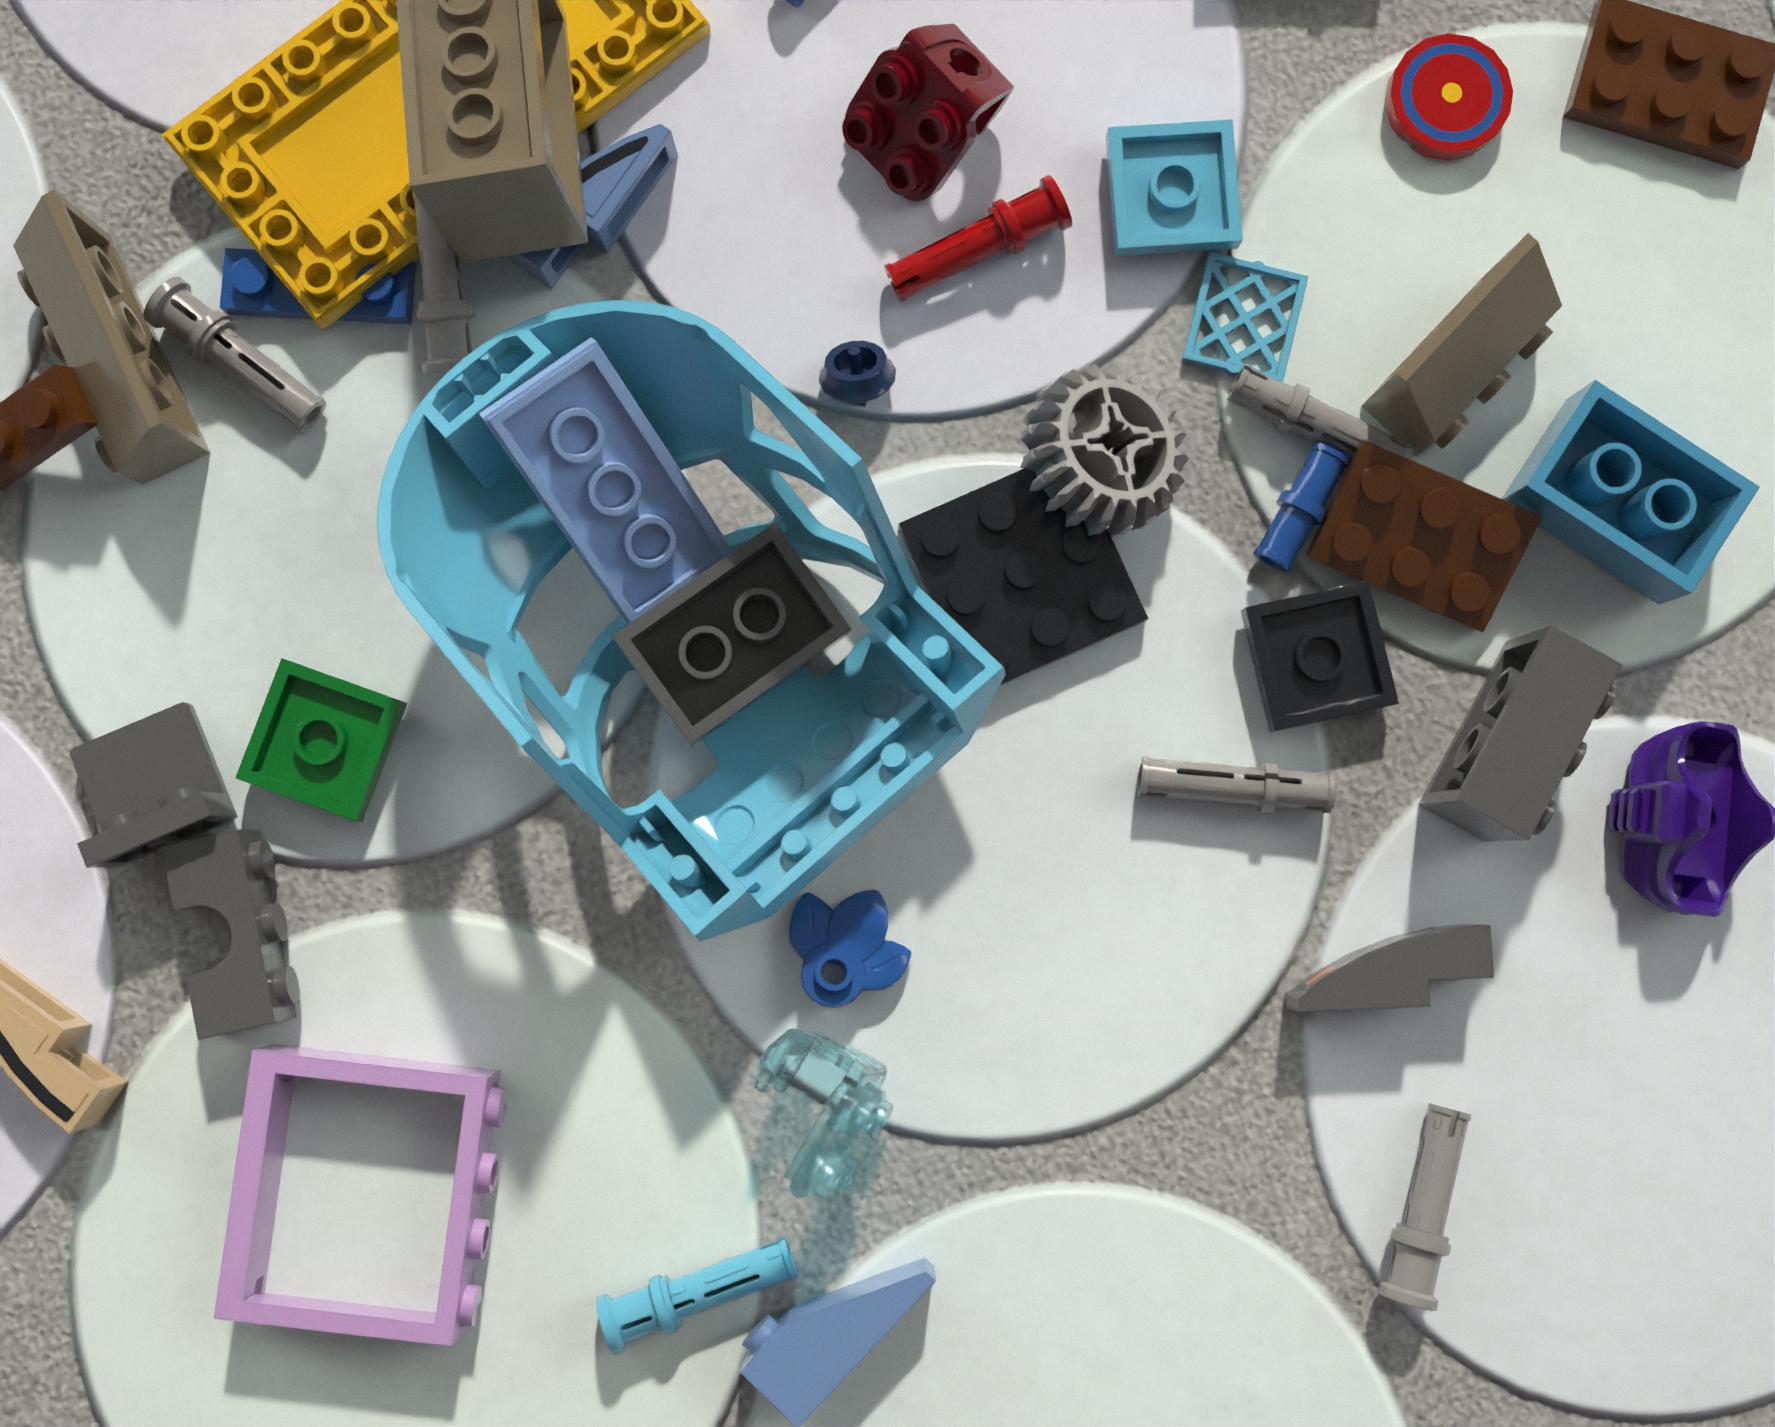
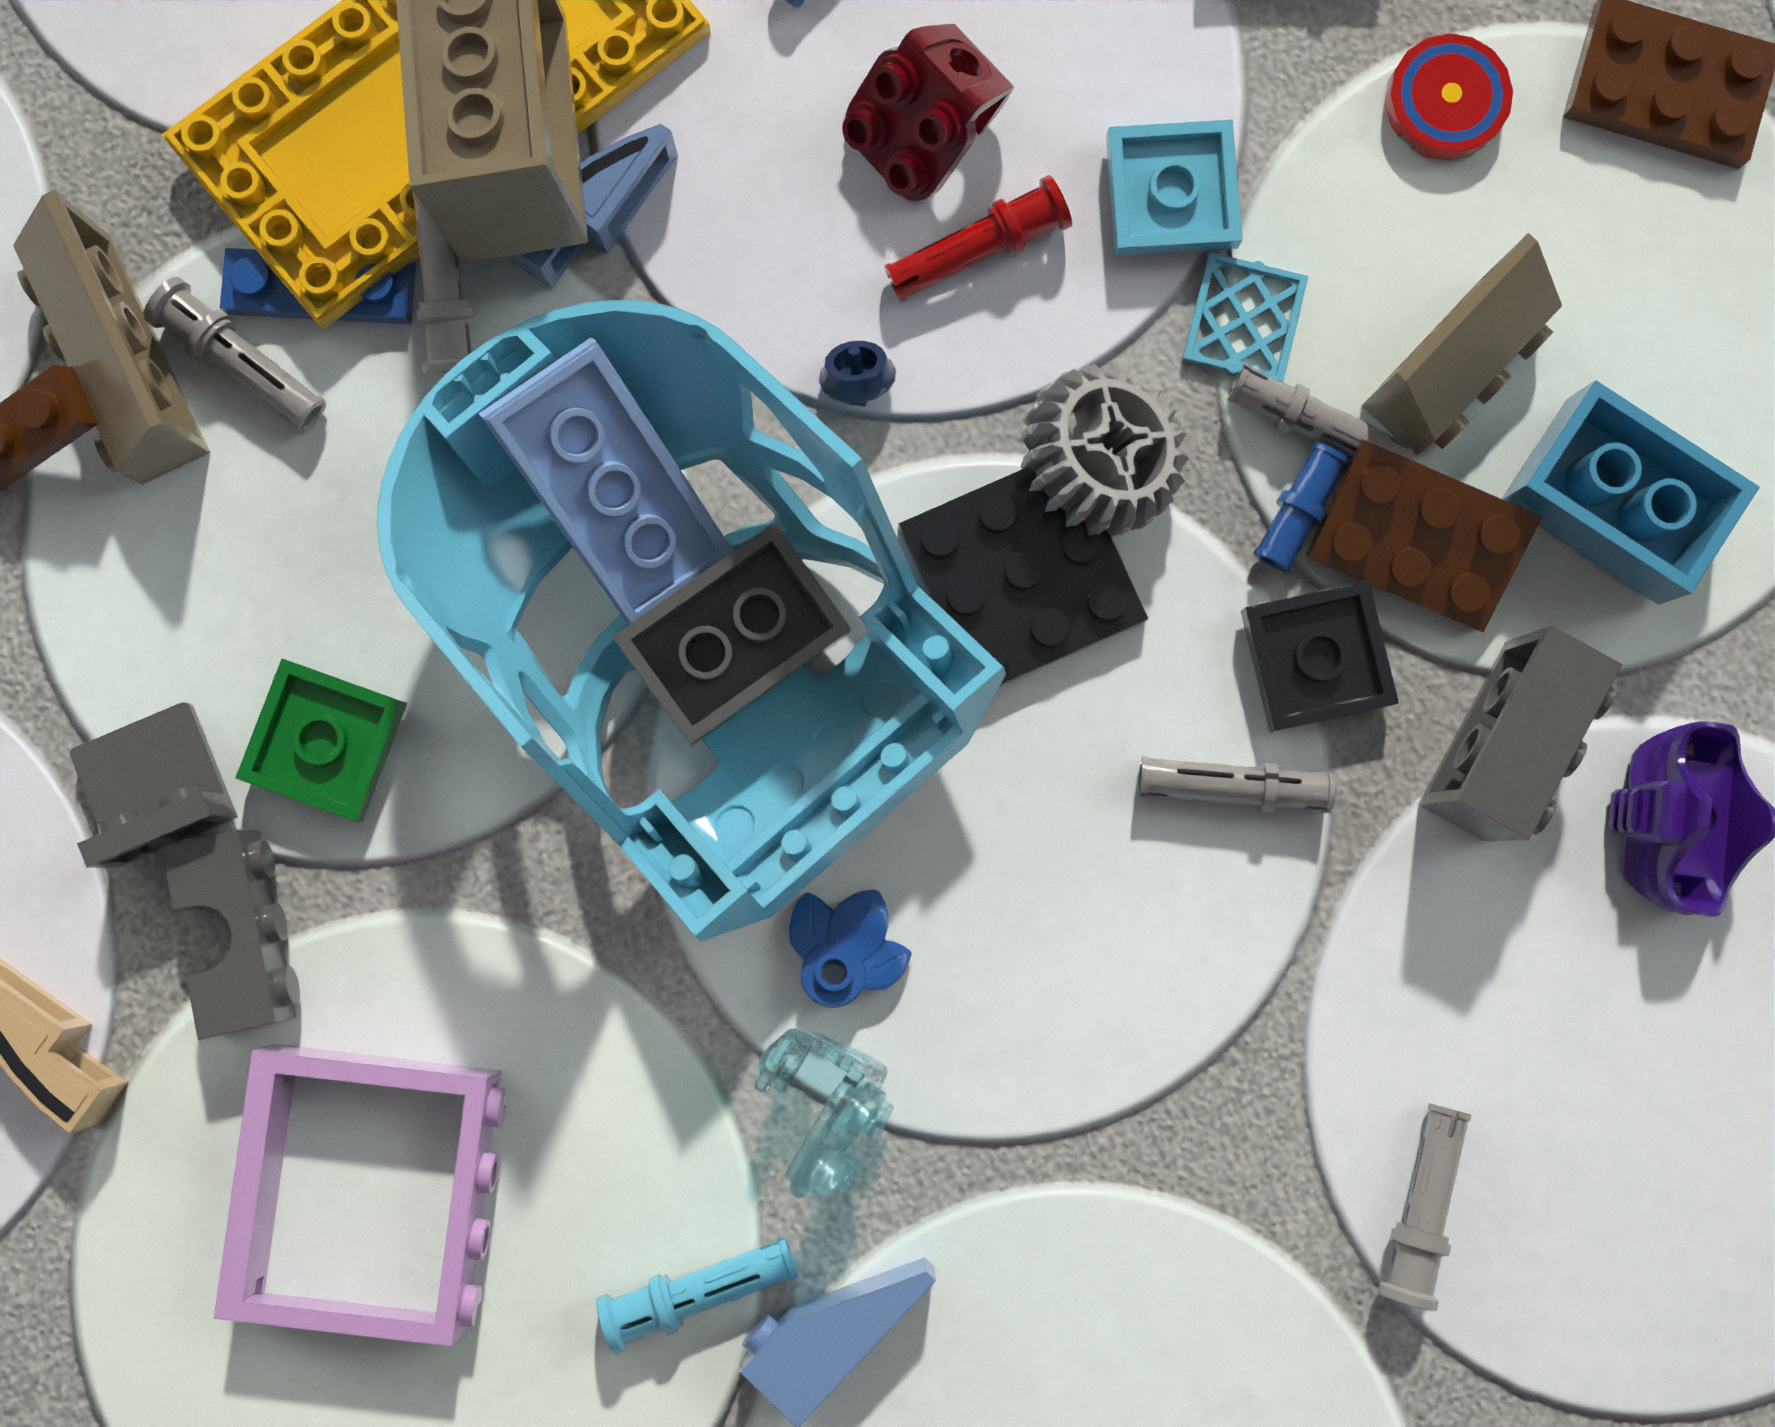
(1397, 970): dark grey slope -> none

